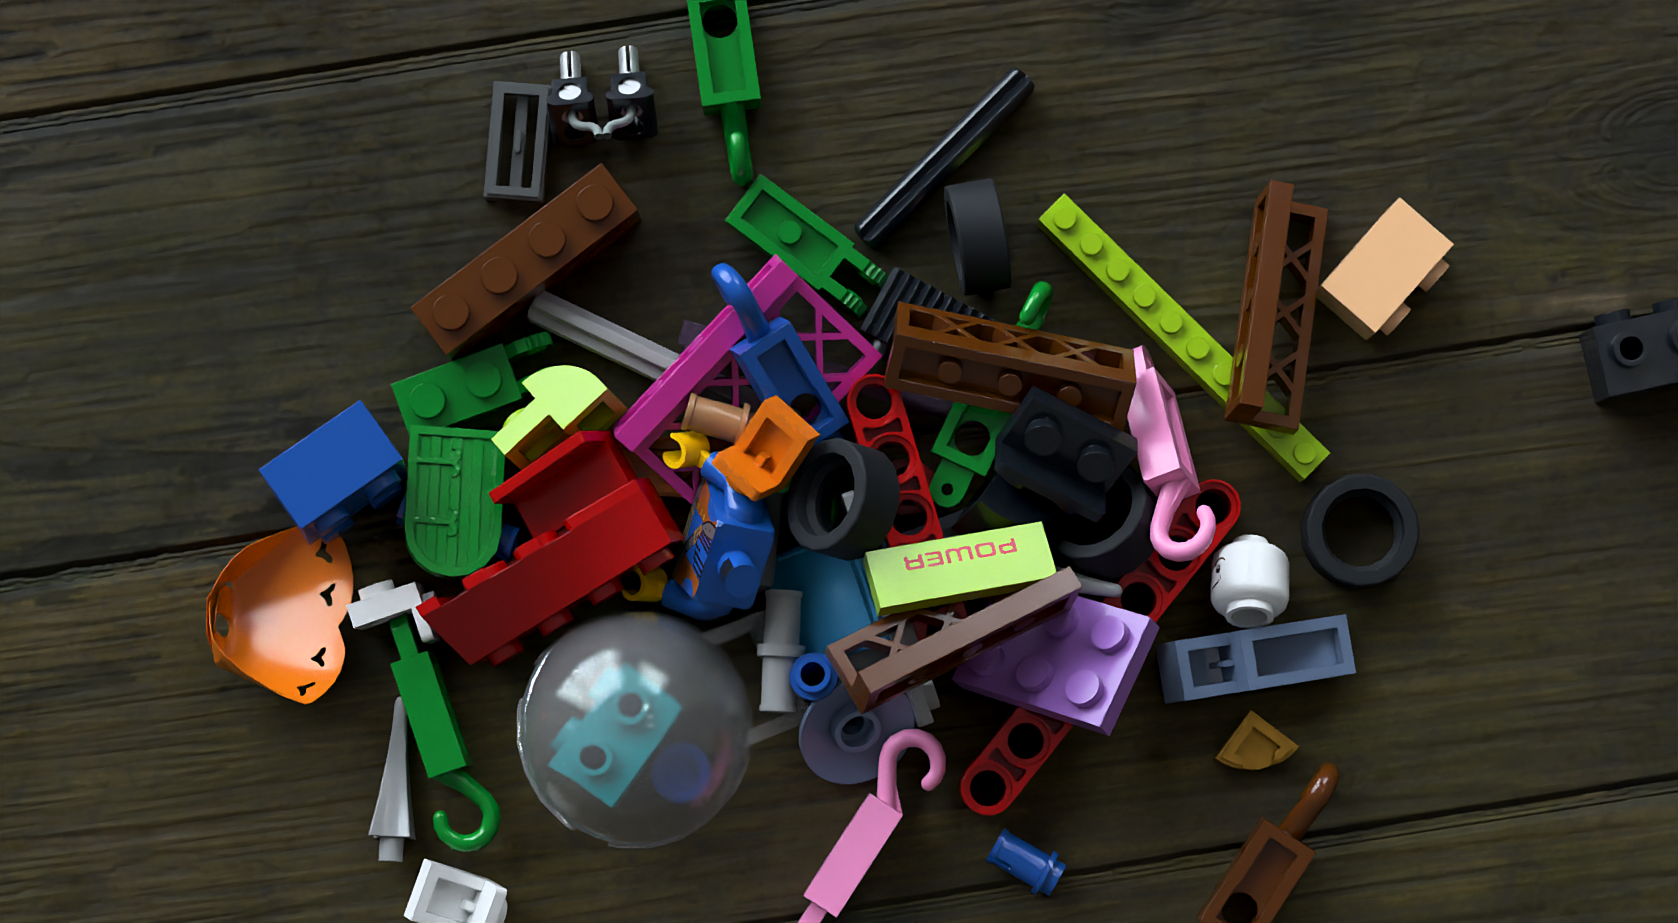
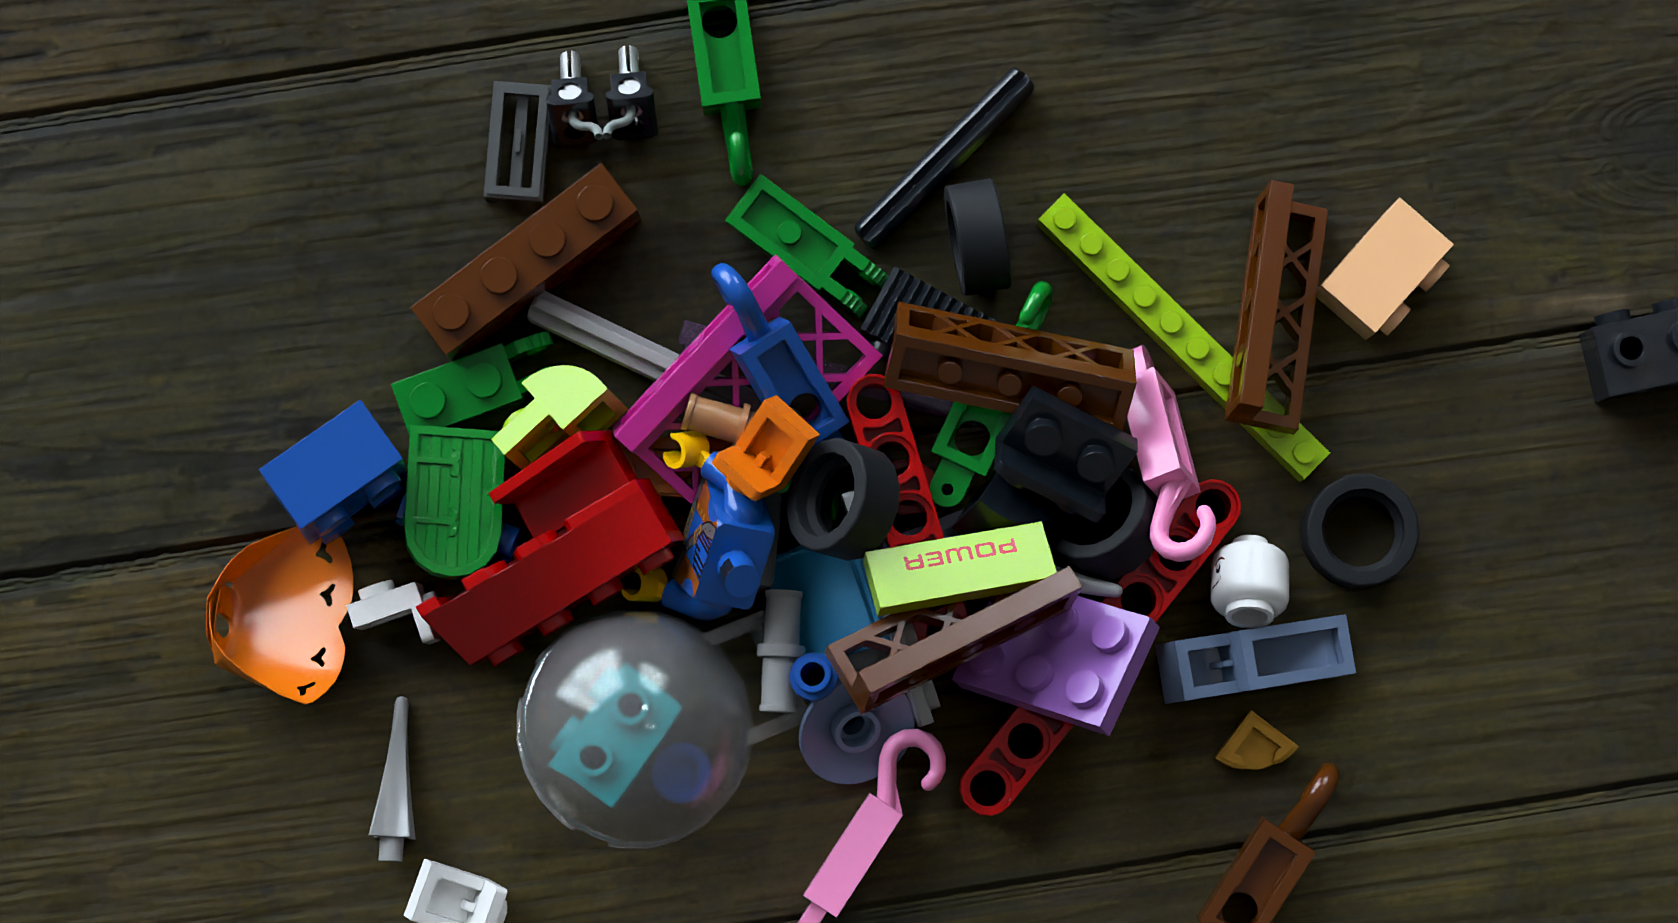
(439, 736): green piece -> none
(1026, 862): blue pin -> none

